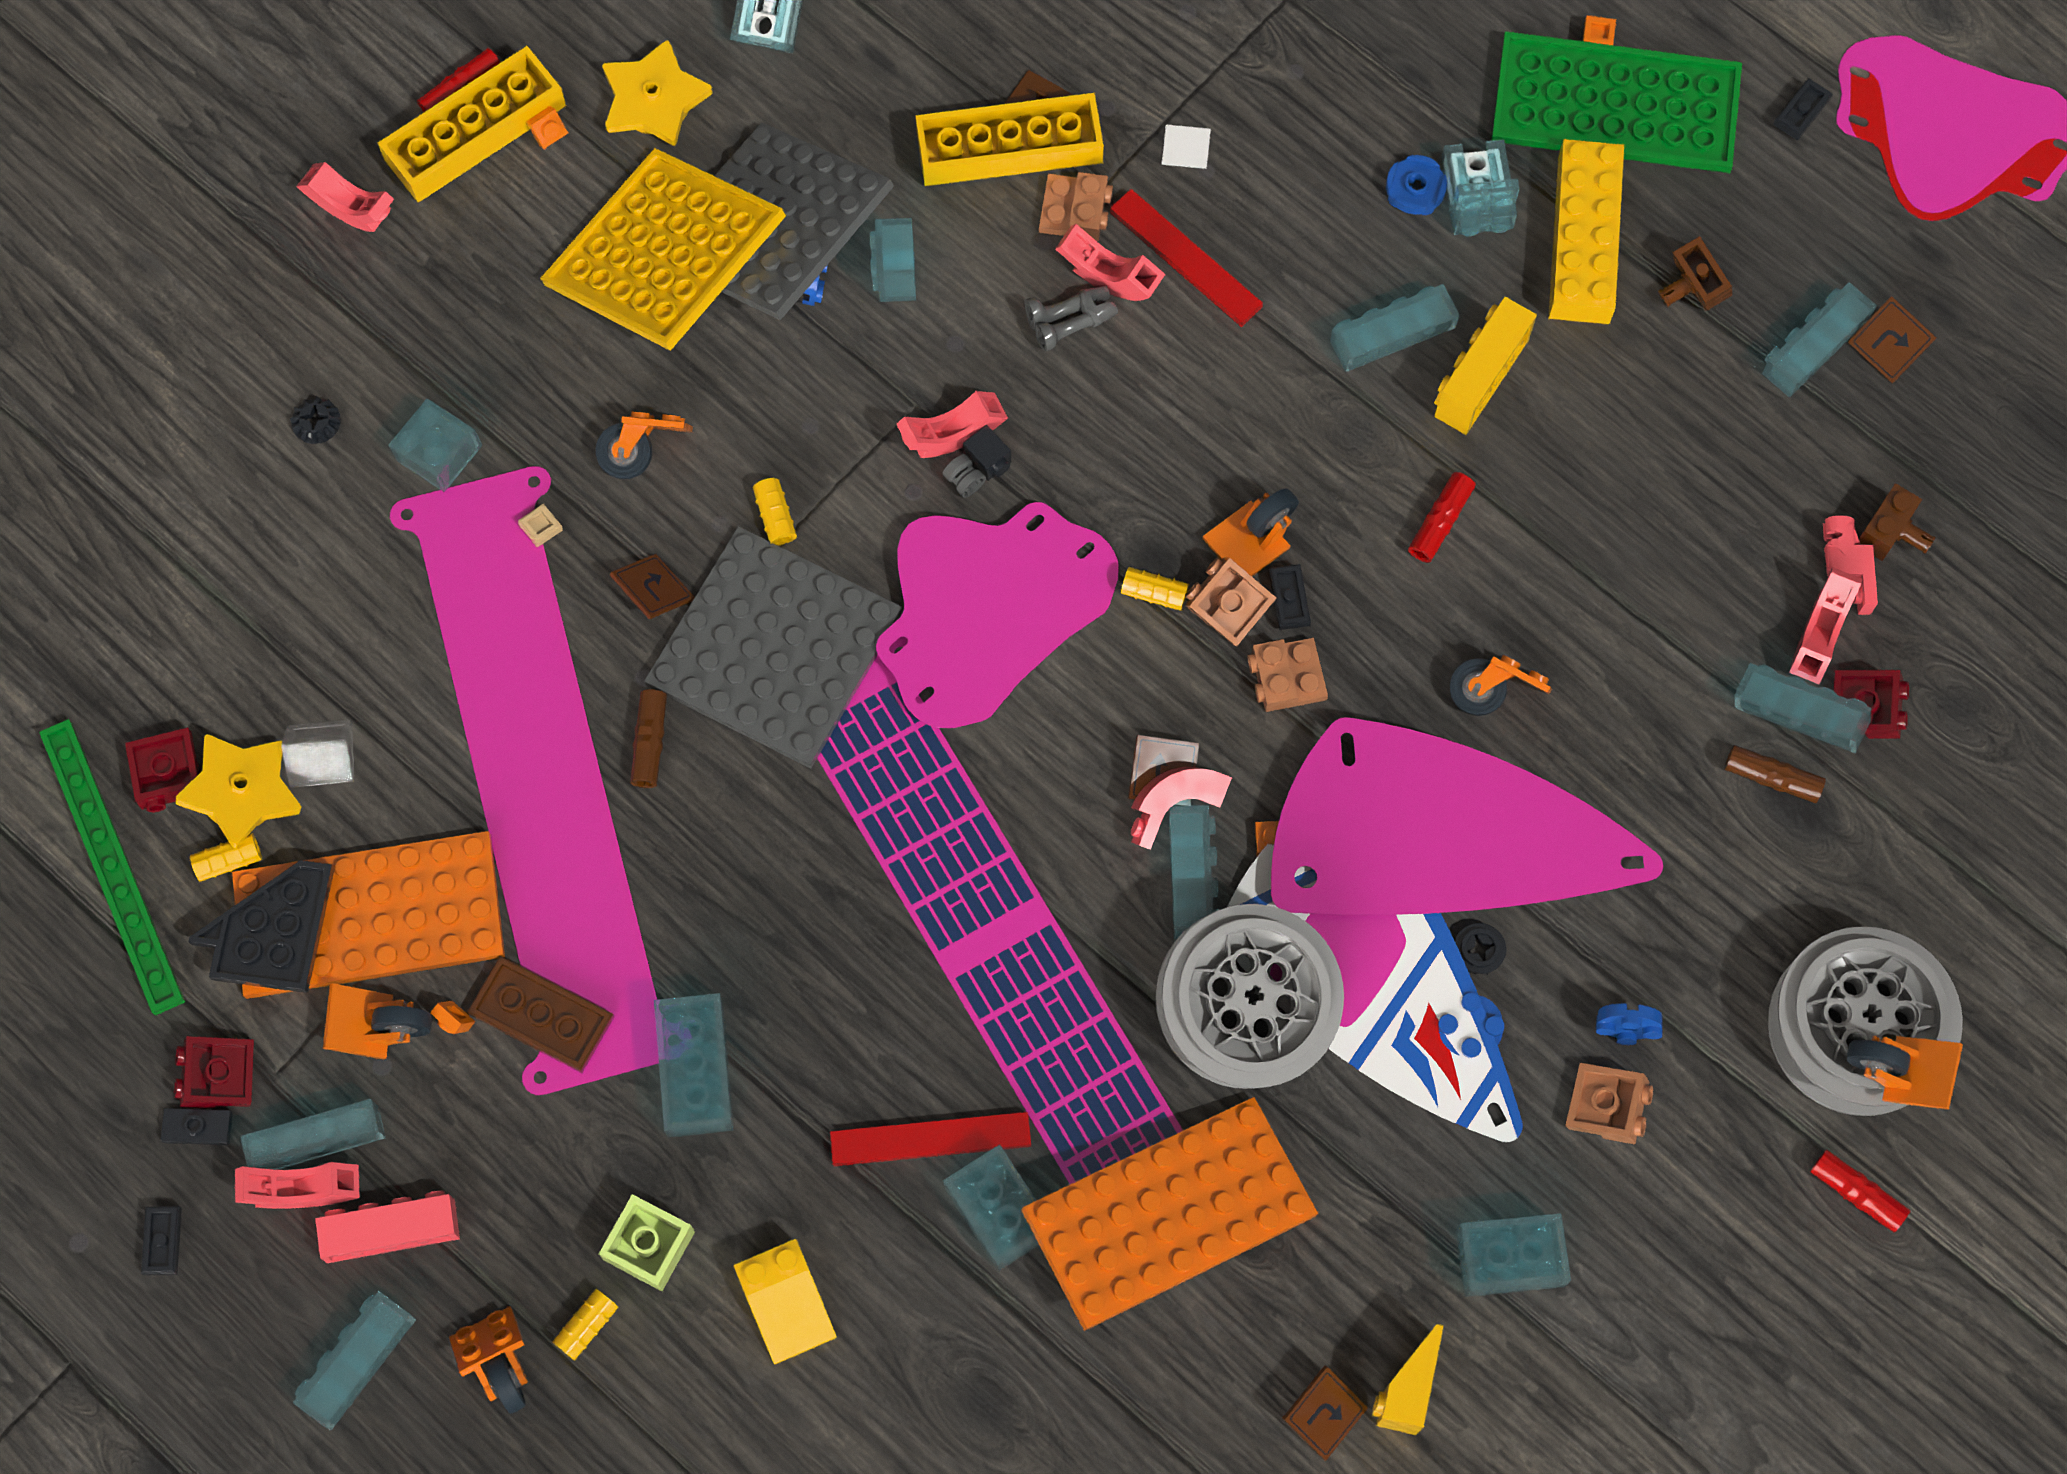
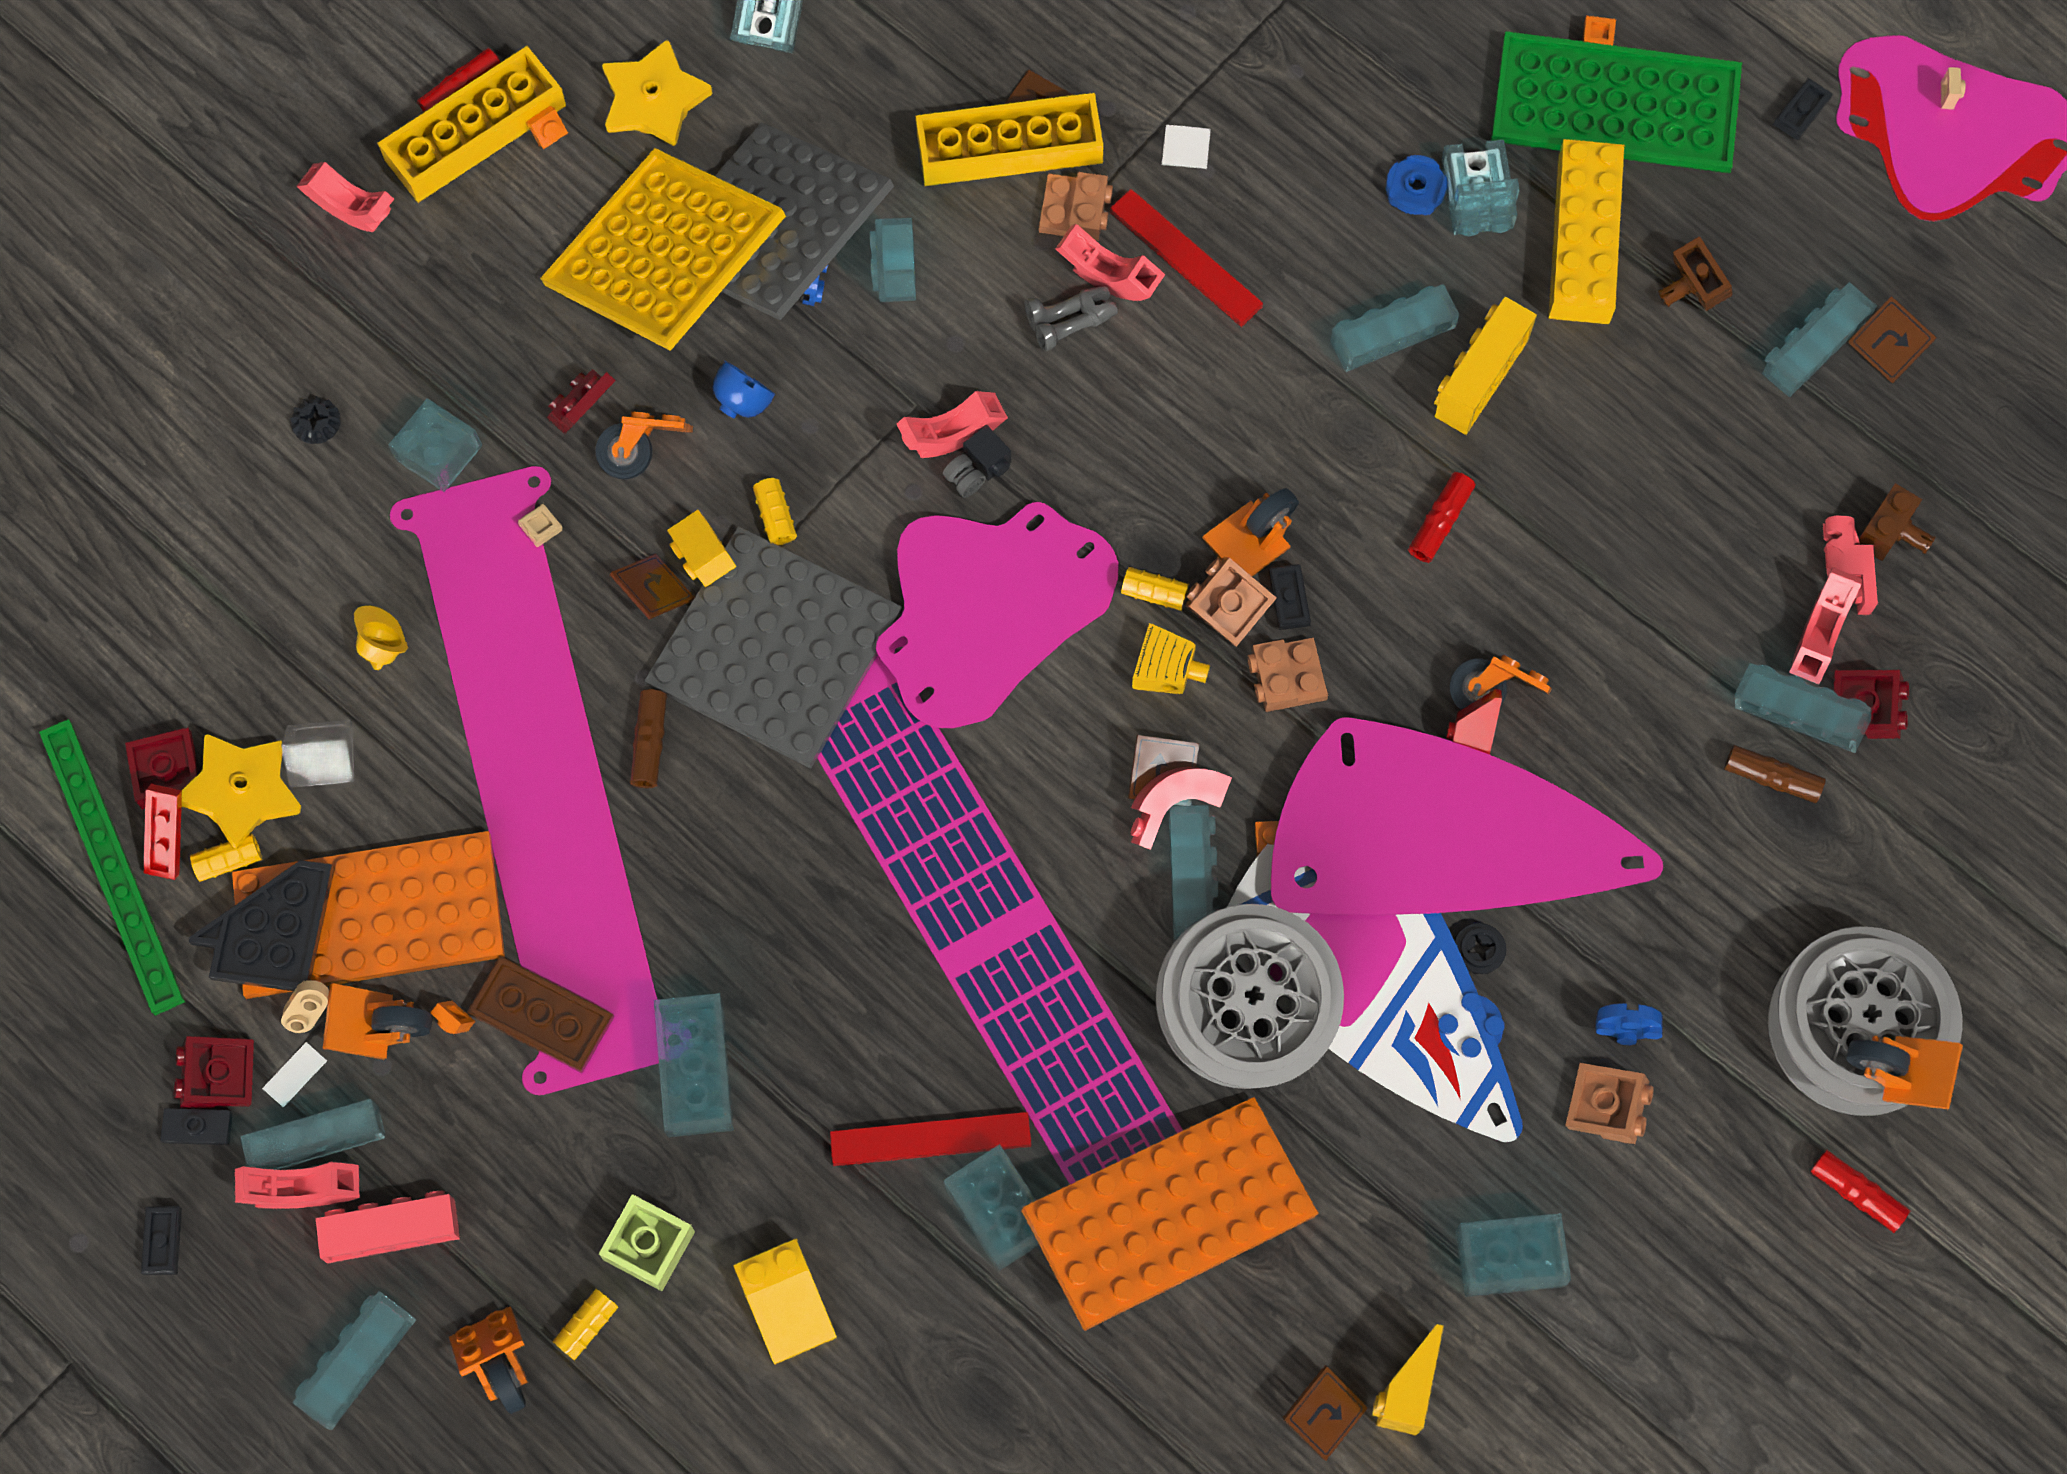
(162, 831): none -> plate
(294, 1074): none -> white sticker
(305, 1006): none -> tan plate
(378, 636): none -> yellow piece
(585, 393): none -> dark red plate
(701, 548): none -> yellow brick
(740, 392): none -> blue cylinder
(1167, 663): none -> yellow torso
(1477, 723): none -> slope
(1951, 88): none -> tan plate

